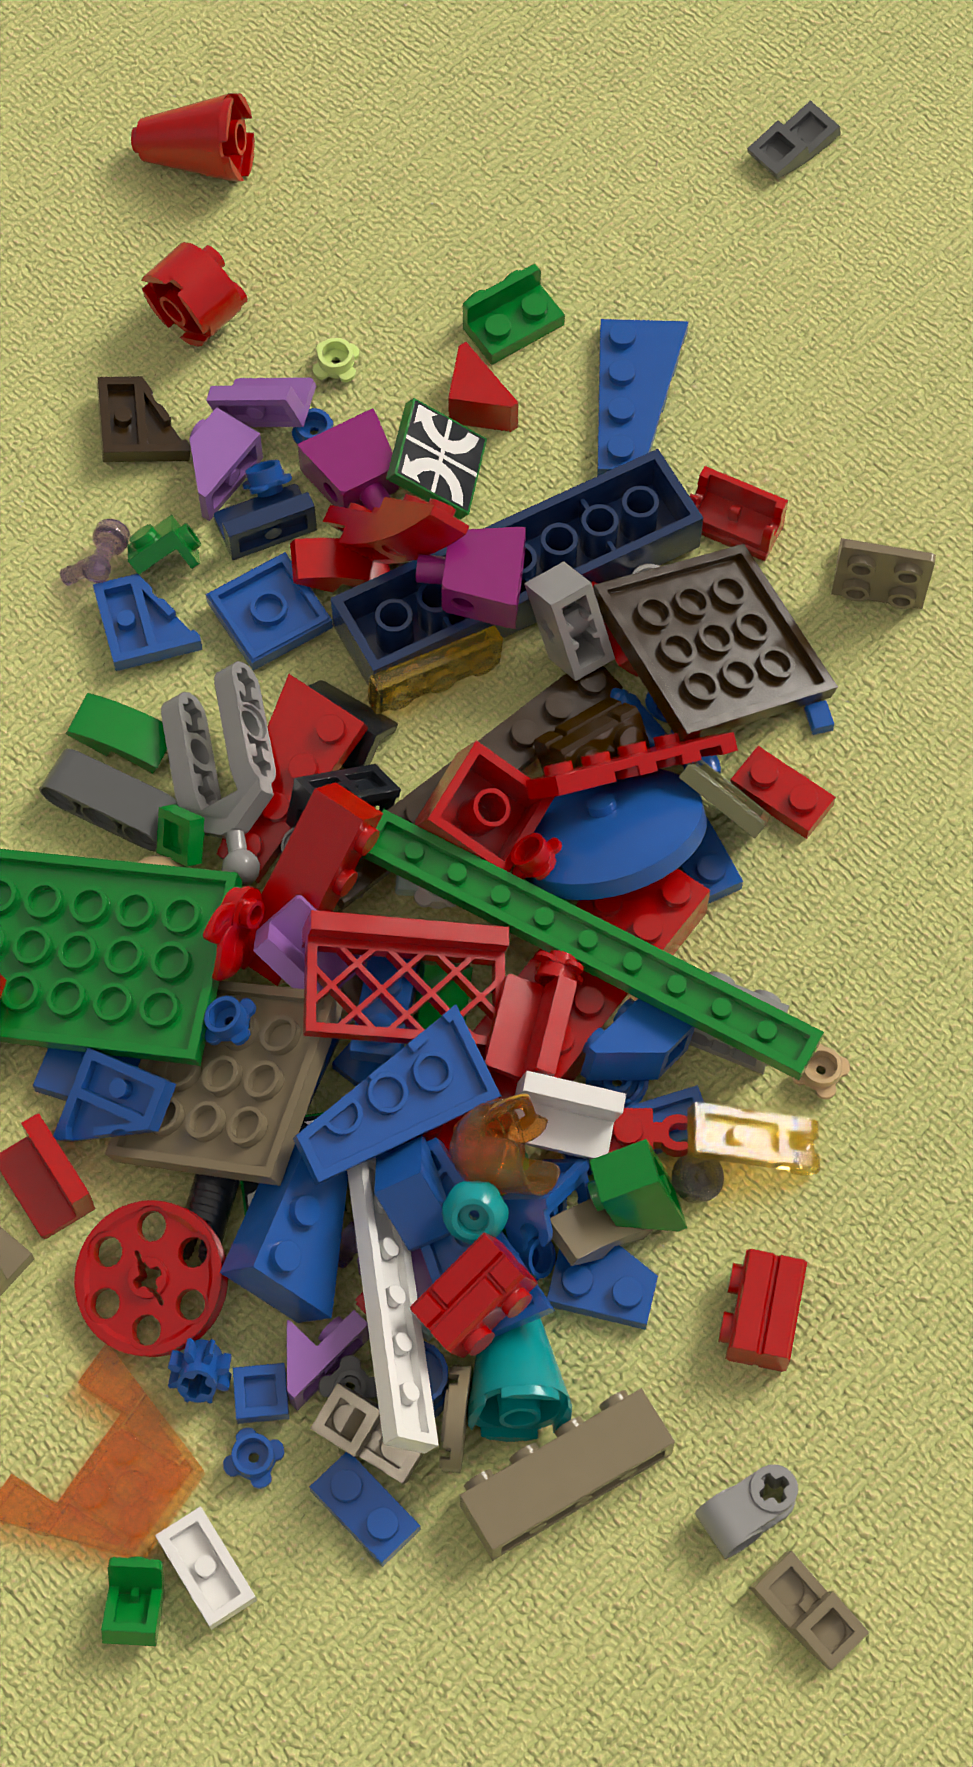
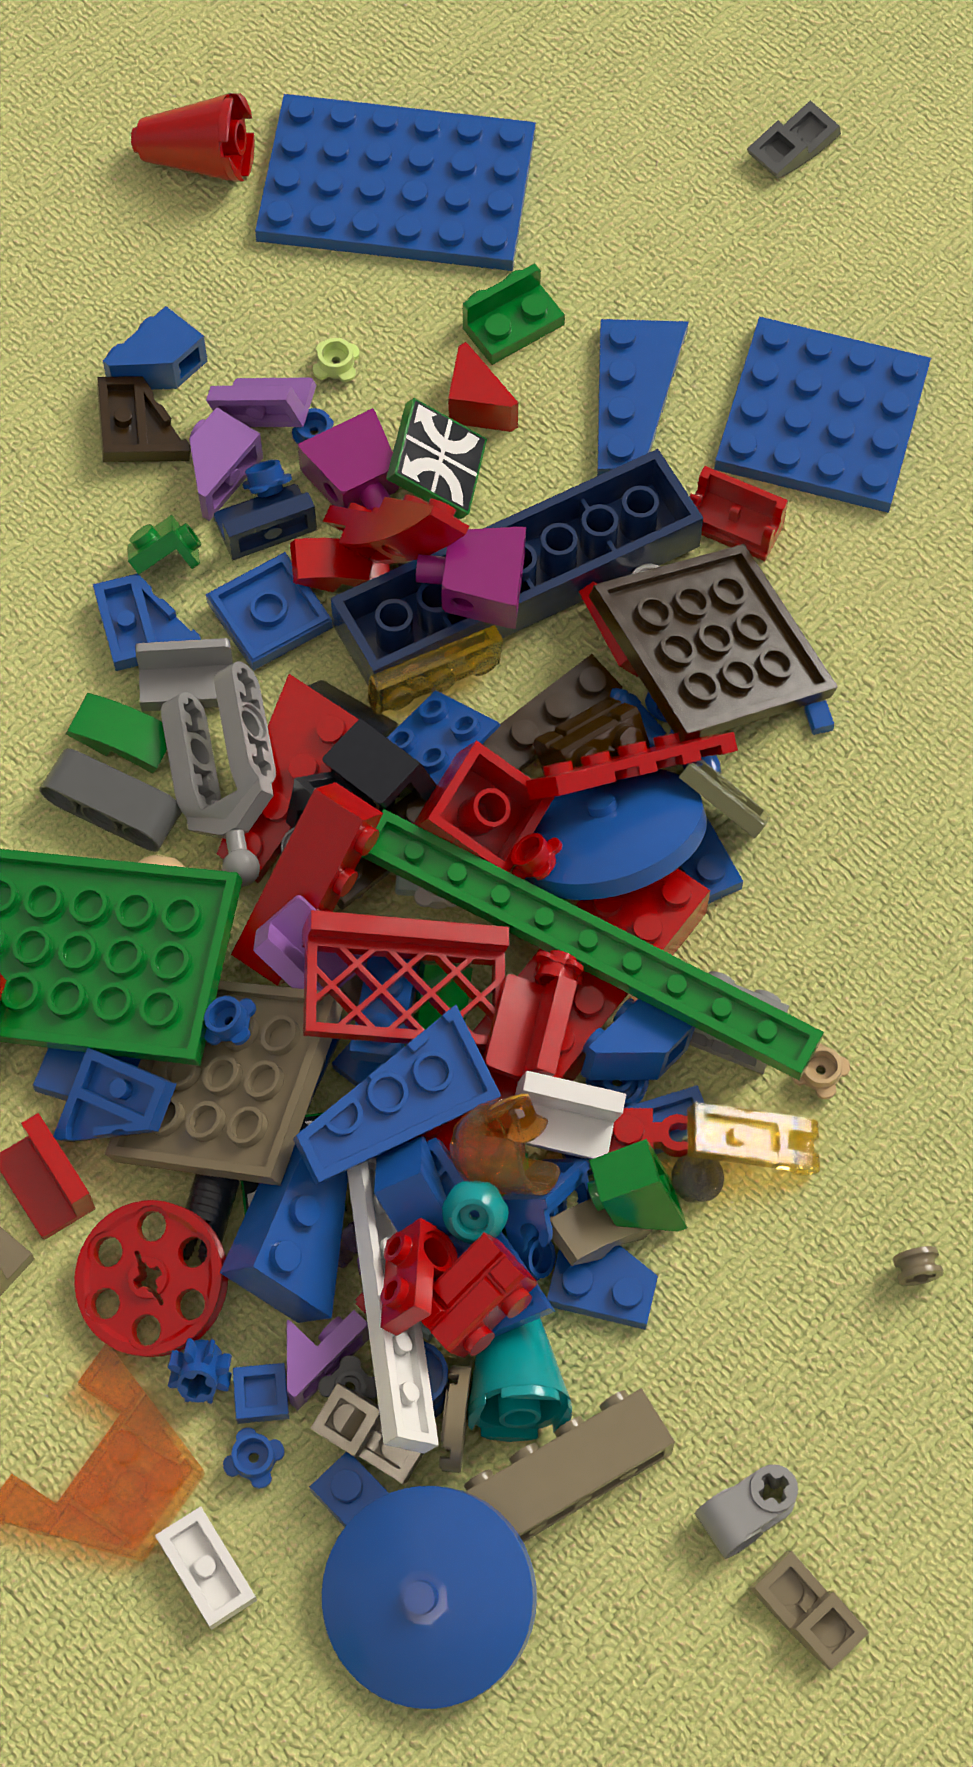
(110, 539): piece -> none
(133, 1601): green bracket -> none
(161, 351): none -> blue slope
(179, 667): none -> light grey panel
(180, 835): green plate -> none
(193, 292): red brick -> none
(234, 930): red plate -> none
(377, 766): none -> black panel
(396, 182): none -> blue plate
(412, 1264): none -> red plate
(429, 1597): none -> blue dish
(440, 731): none -> blue hinge
(569, 620): light grey brick -> none
(764, 1310): red brick -> none
(783, 792): red plate -> none
(823, 414): none -> blue plate
(882, 574): dark tan bracket -> none
(918, 1266): none -> dark tan bush

